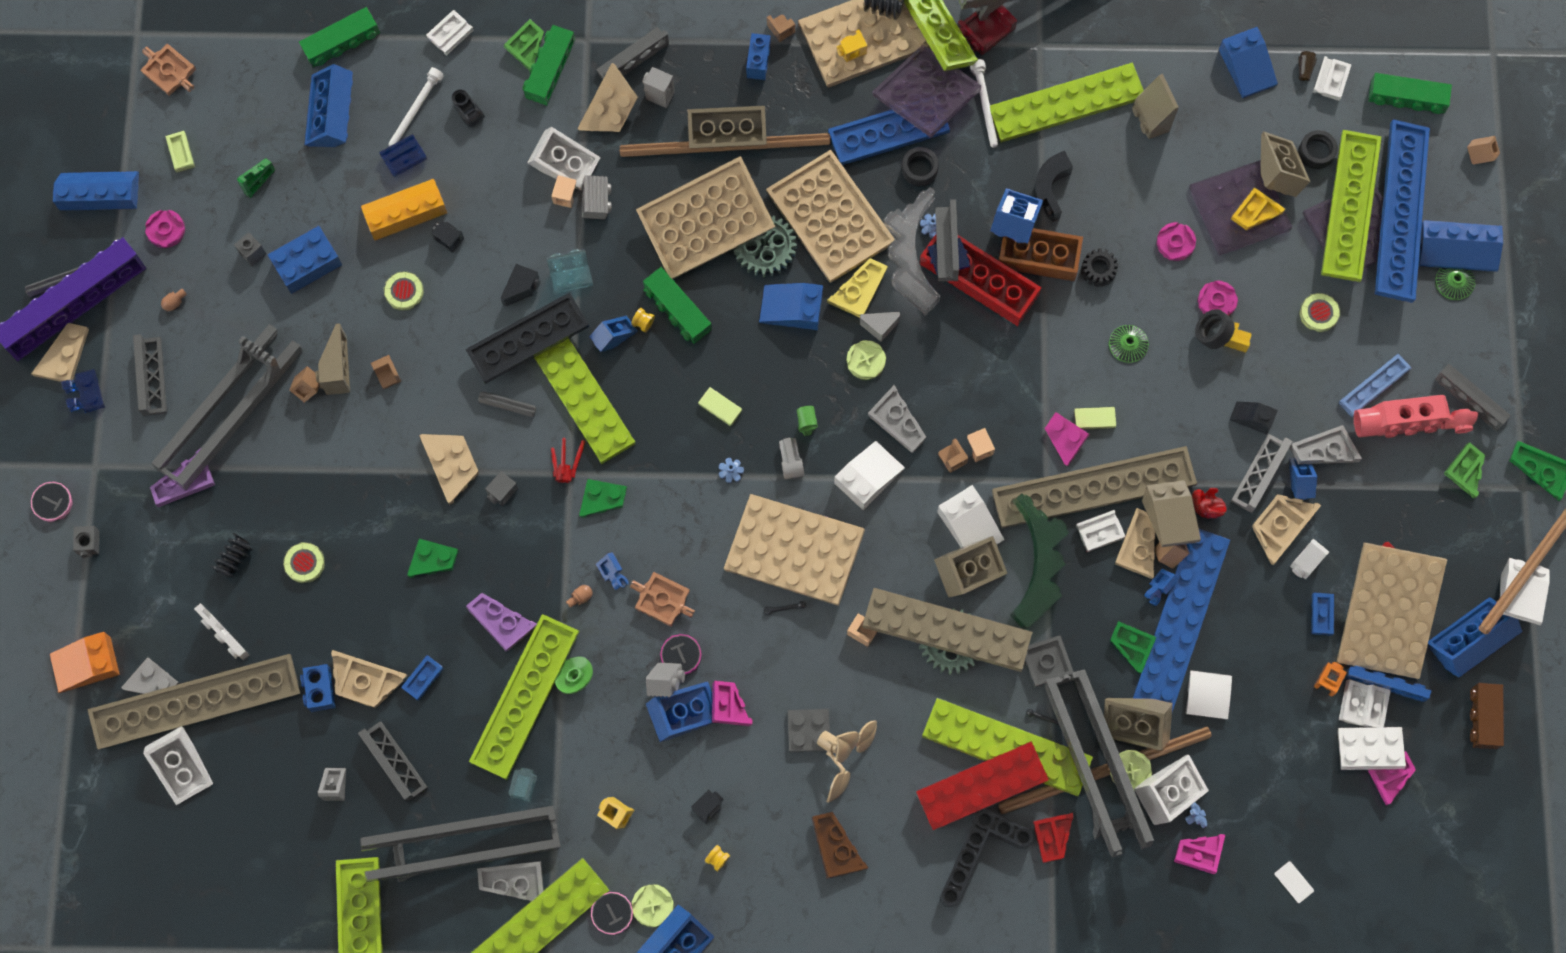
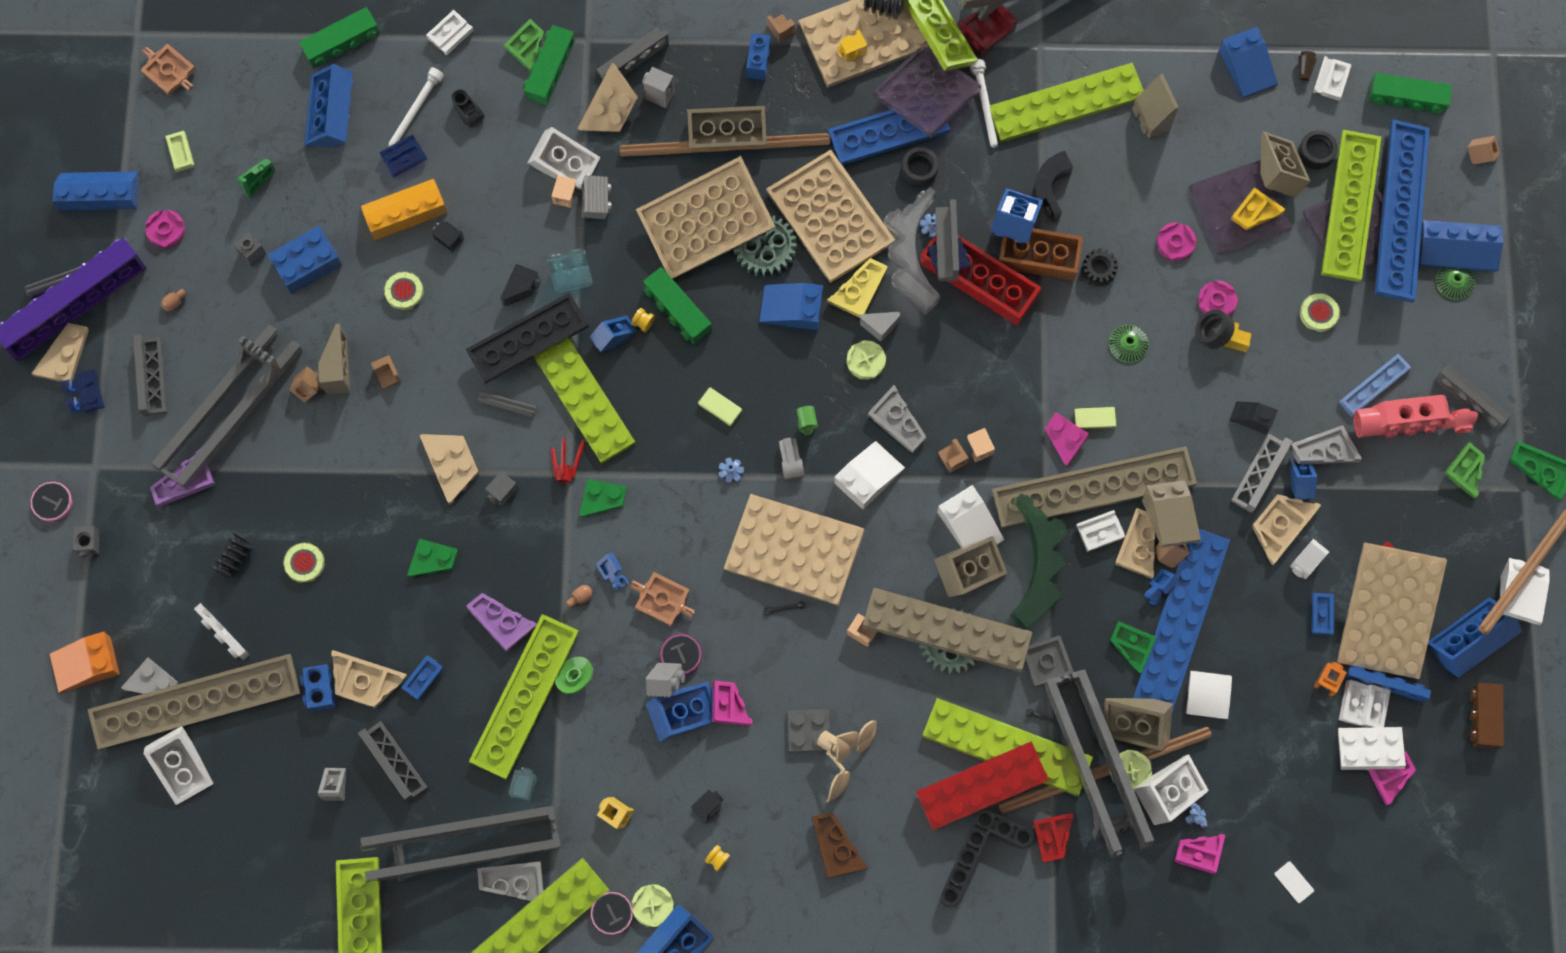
(1207, 504): red hair -> none

